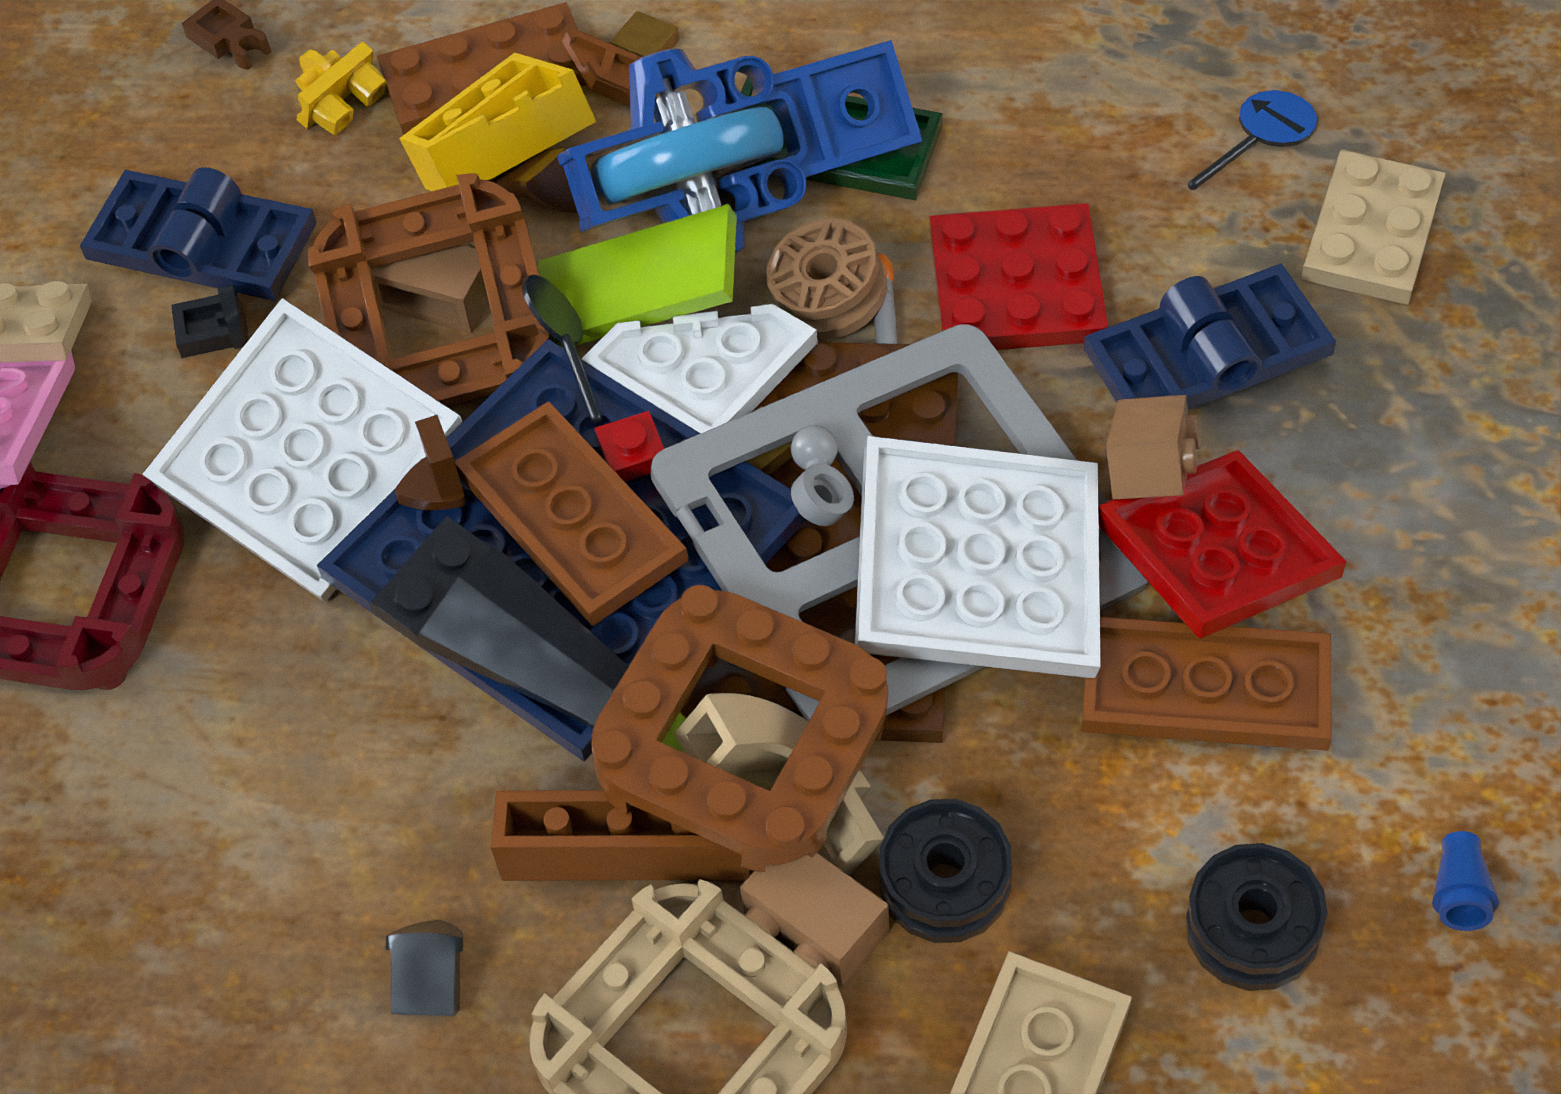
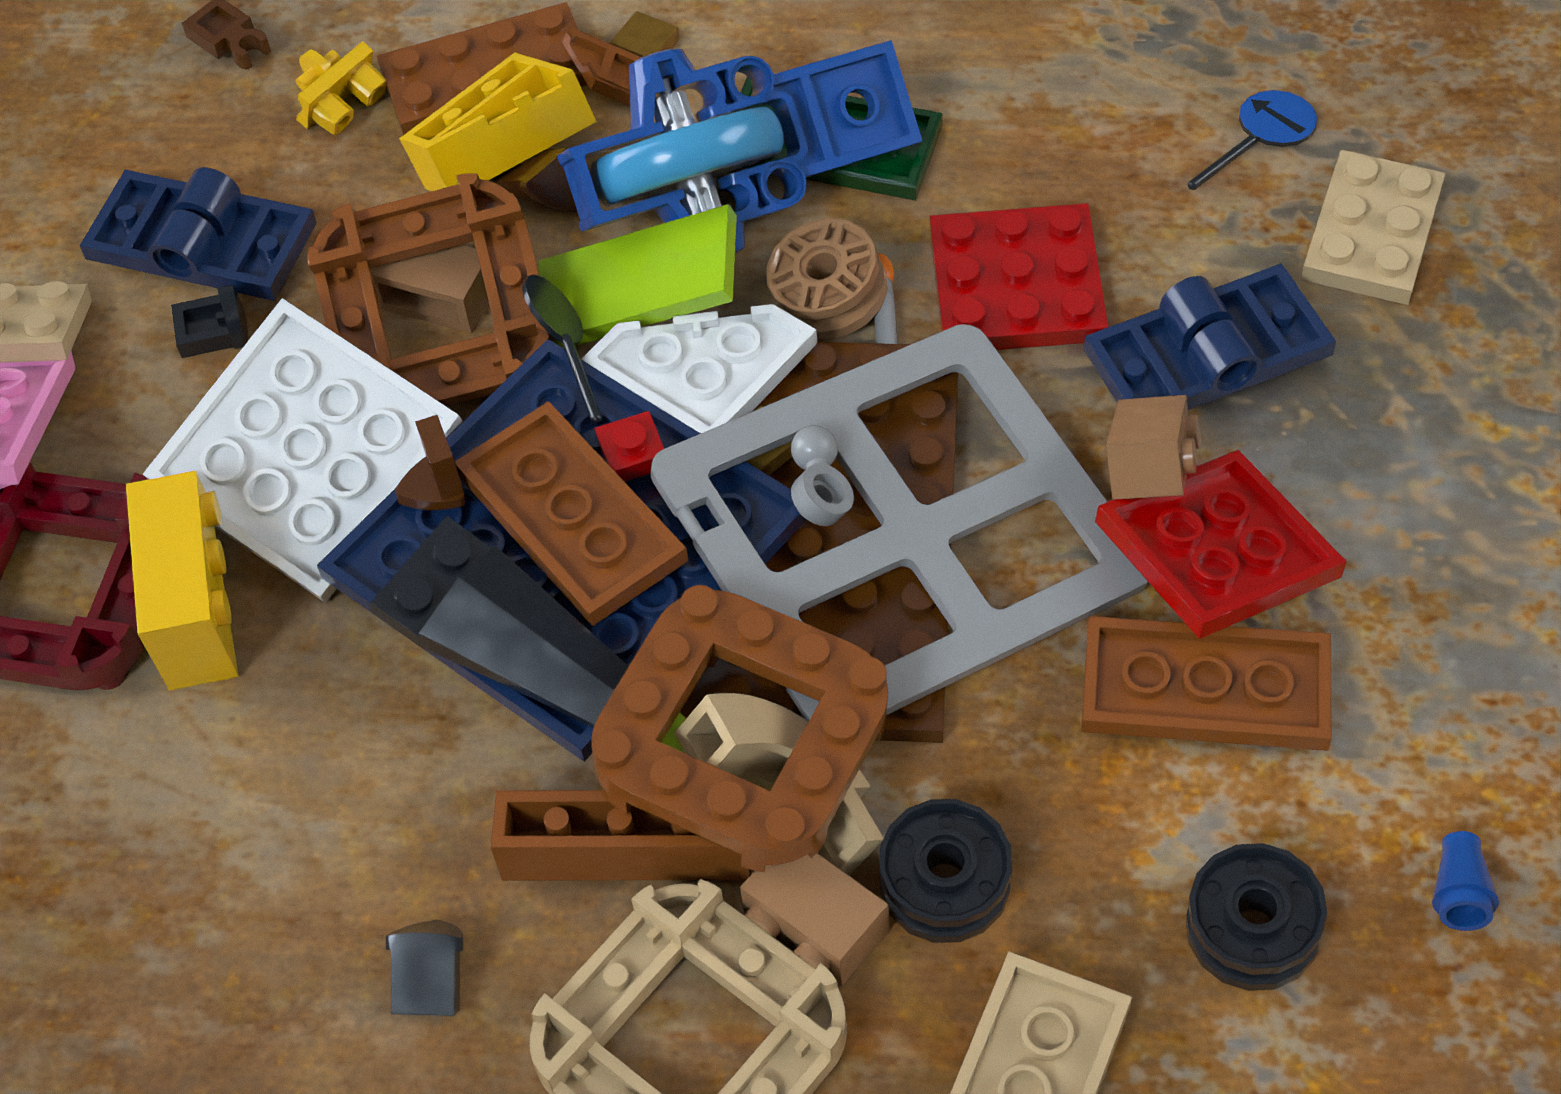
(179, 580): none -> yellow wedge
(979, 558): white plate -> none

